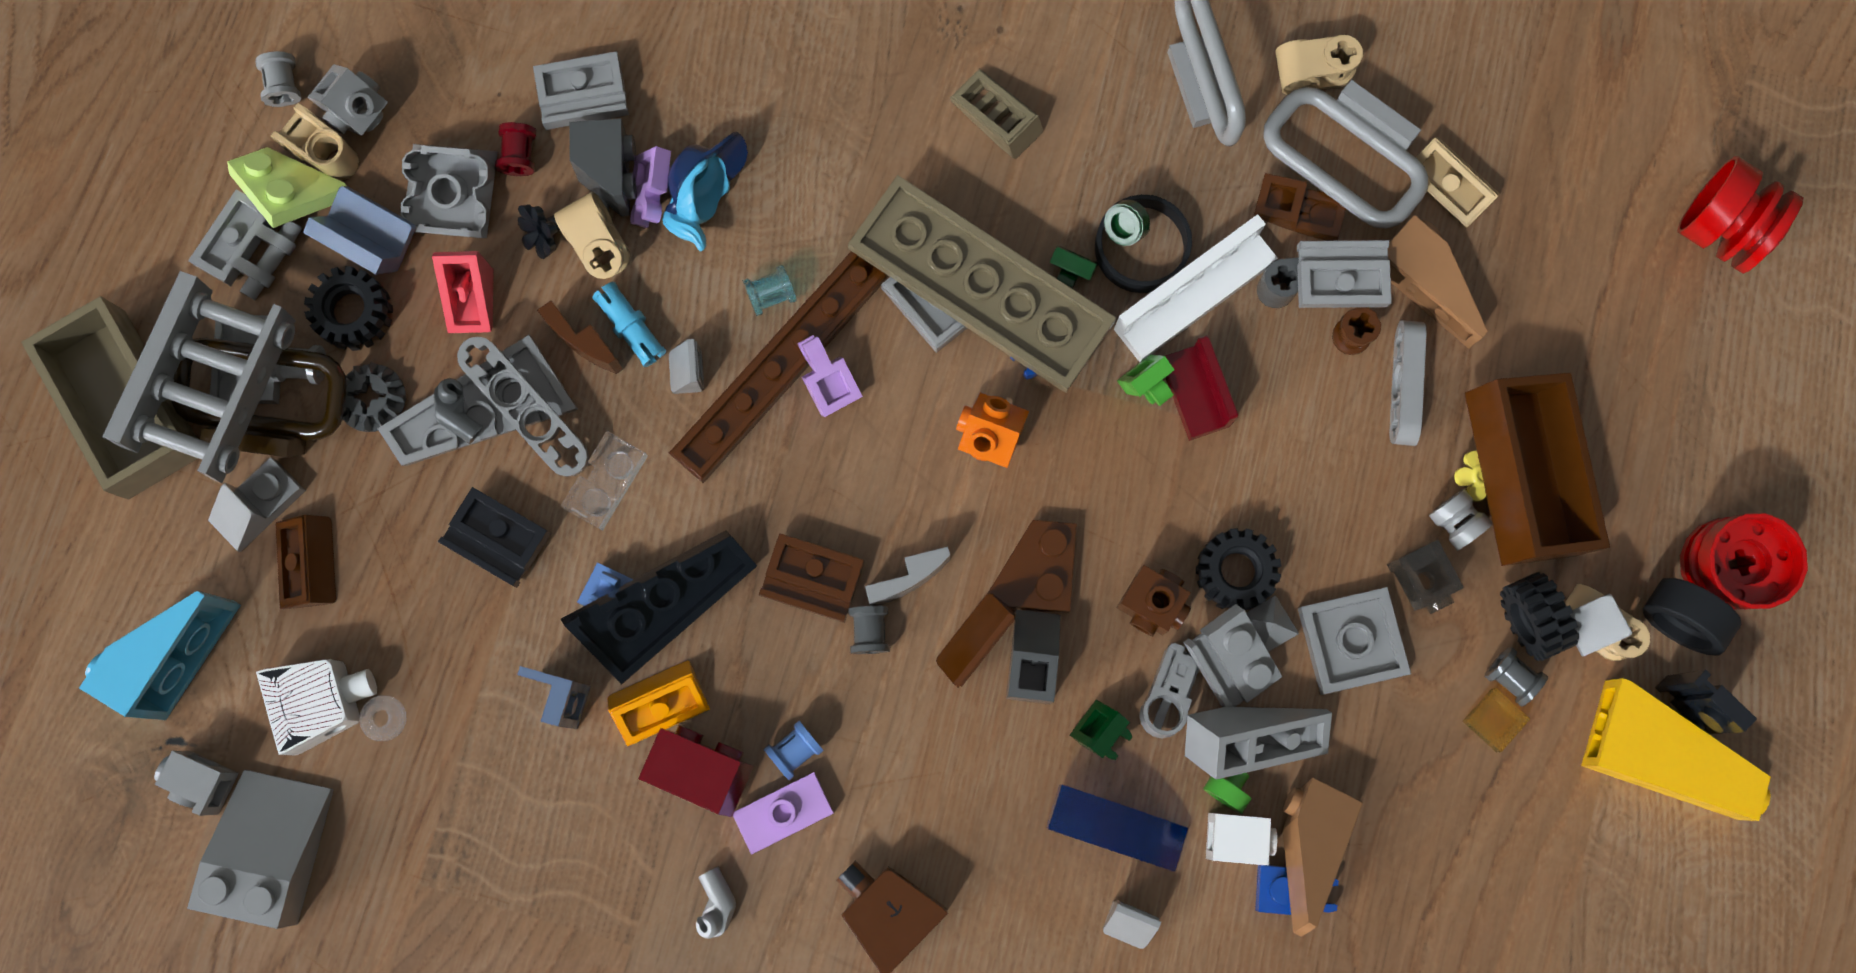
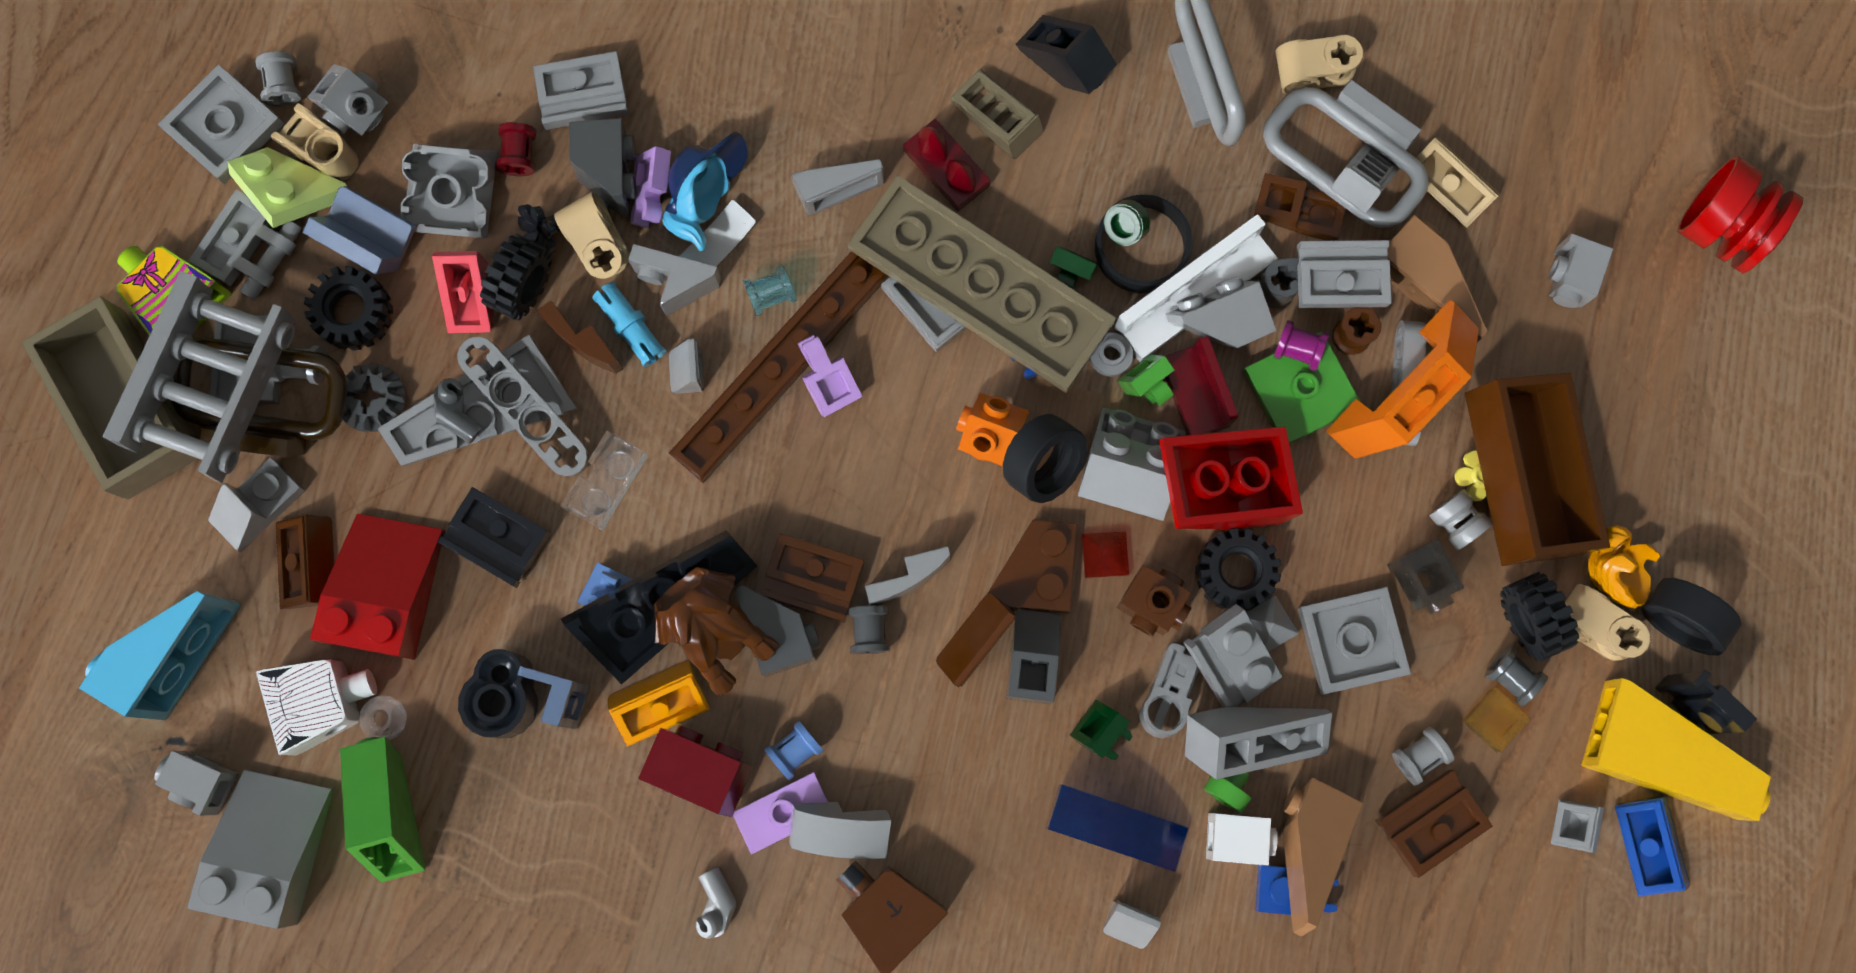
(151, 280): none -> torso
(220, 122): none -> light grey plate
(379, 587): none -> red slope
(379, 810): none -> bright green slope
(496, 698): none -> black piece
(516, 276): none -> black tyre
(685, 278): none -> light grey slope
(708, 625): none -> reddish brown piece
(722, 235): none -> white sticker
(785, 626): none -> dark grey slope
(832, 185): none -> light grey slope
(839, 834): none -> light grey slope
(946, 165): none -> dark red tile
(1028, 450): none -> black tyre
(1068, 53): none -> black slope
(1105, 554): none -> clear red slope
(1112, 367): none -> light grey plate
(1128, 464): none -> light grey slope
(1229, 316): none -> light grey slope
(1231, 479): none -> red slope
(1298, 396): none -> bright green plate
(1301, 345): none -> magenta bush
(1364, 178): none -> light grey slope
(1419, 394): none -> orange slope
(1423, 756): none -> light grey bush
(1434, 823): none -> reddish brown plate
(1577, 826): none -> light grey slope
(1578, 271): none -> light grey brick
(1599, 624): light grey slope -> none
(1621, 570): none -> light orange hair
(1652, 846): none -> blue slope
(1767, 556): red wheel -> none

